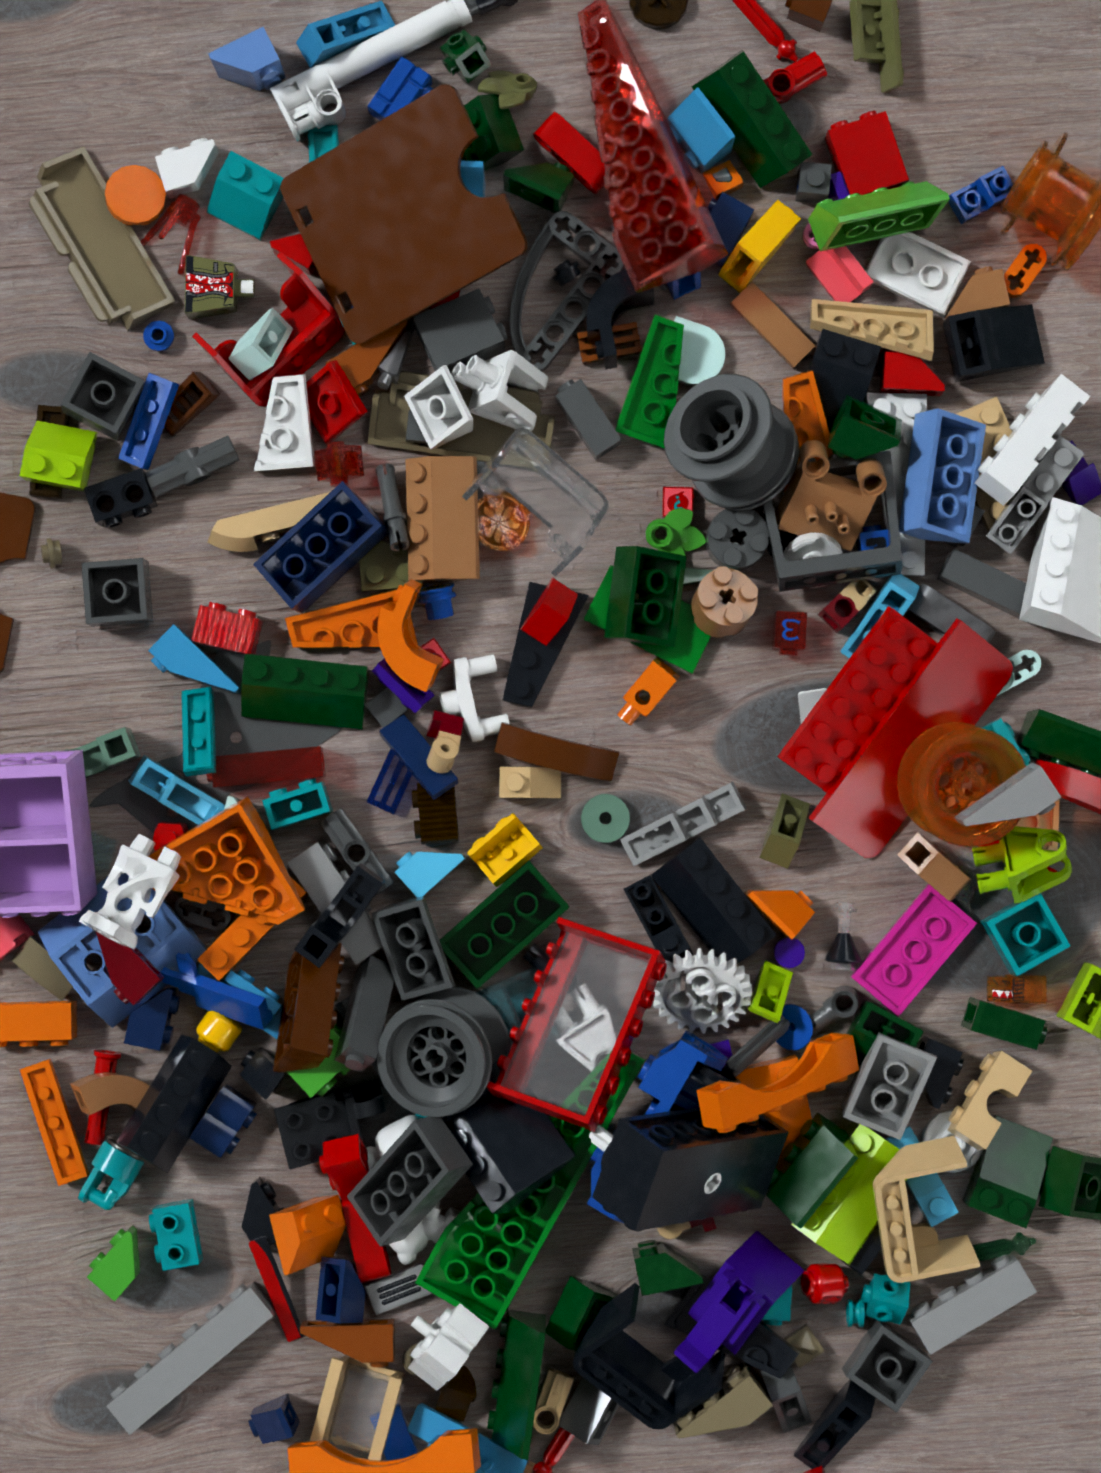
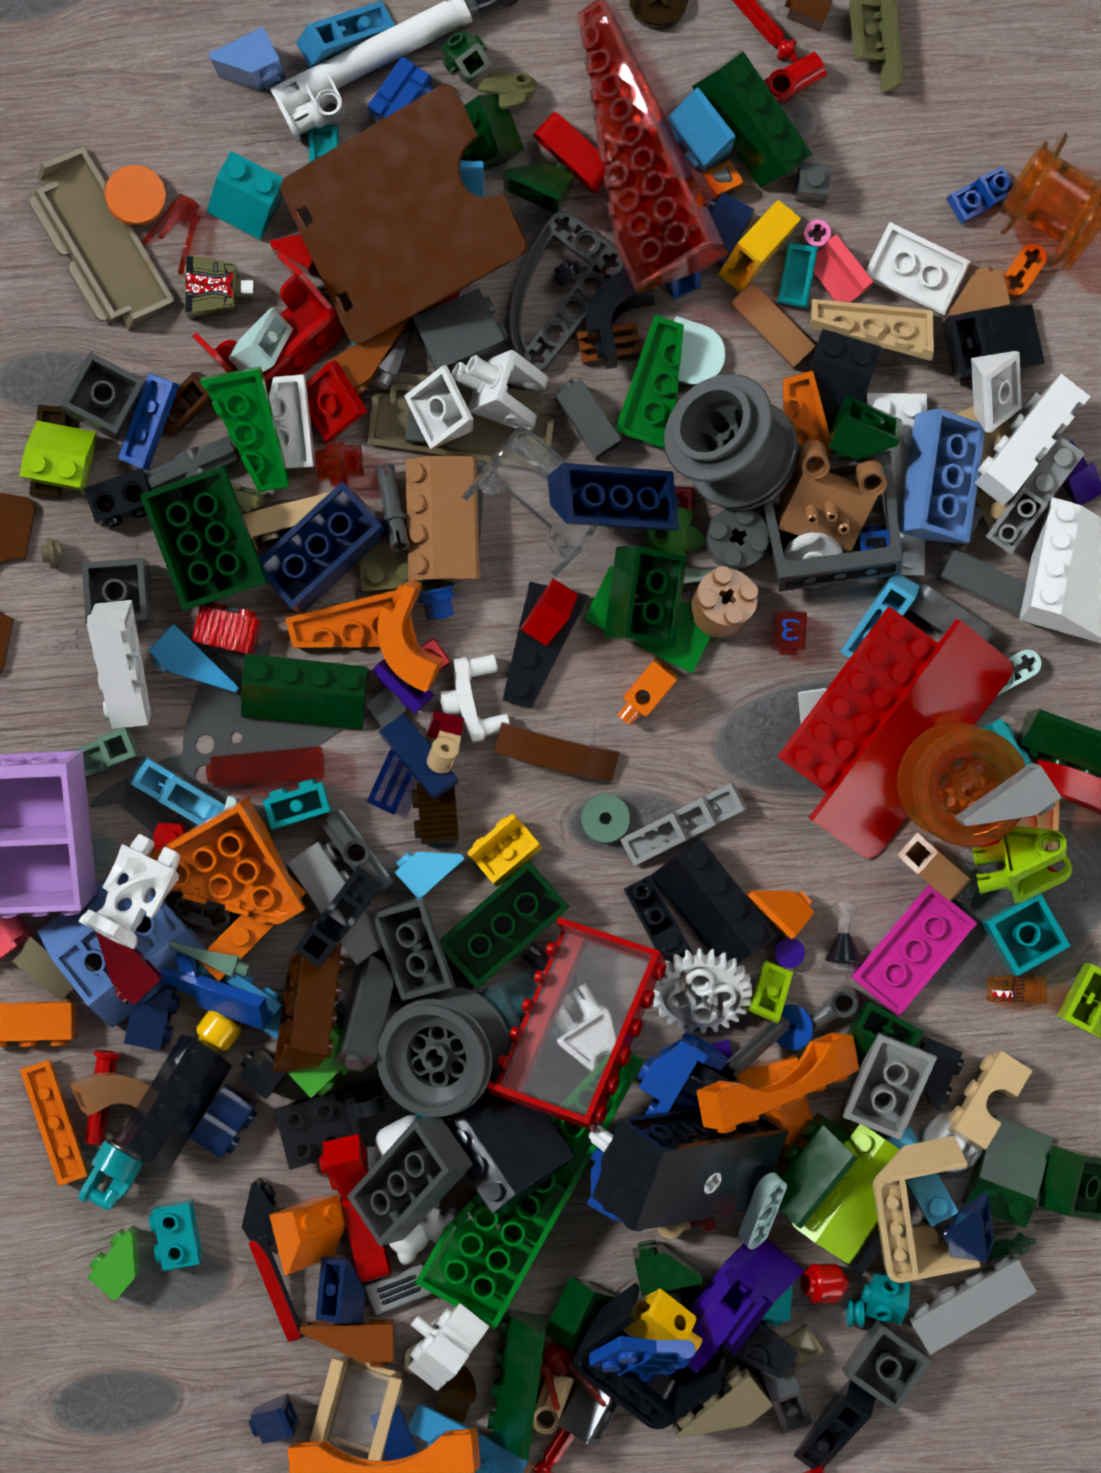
(119, 664): none -> white wedge
(165, 342): blue plate -> none
(186, 168): white slope -> none
(191, 1358): light grey brick -> none
(198, 731): teal tile -> none
(203, 537): none -> dark green slope
(227, 964): none -> sand green piece
(247, 413): none -> green wing
(249, 498): none -> olive wing
(502, 521): clear orange dish -> none
(529, 782): tan slope -> none
(560, 1363): none -> clear red plant
(614, 496): none -> dark blue slope
(643, 1356): none -> blue plate
(663, 1318): none -> yellow torso
(762, 1210): none -> light aqua beam
(785, 831): olive slope -> none
(797, 275): none -> teal tile
(838, 187): dark purple tile -> none
(847, 604): leg -> none
(866, 153): red brick -> none
(876, 214): bright green slope -> none
(908, 375): red slope -> none
(971, 1231): none -> dark blue slope
(996, 388): none -> white slope
(1004, 1023): dark green slope -> none

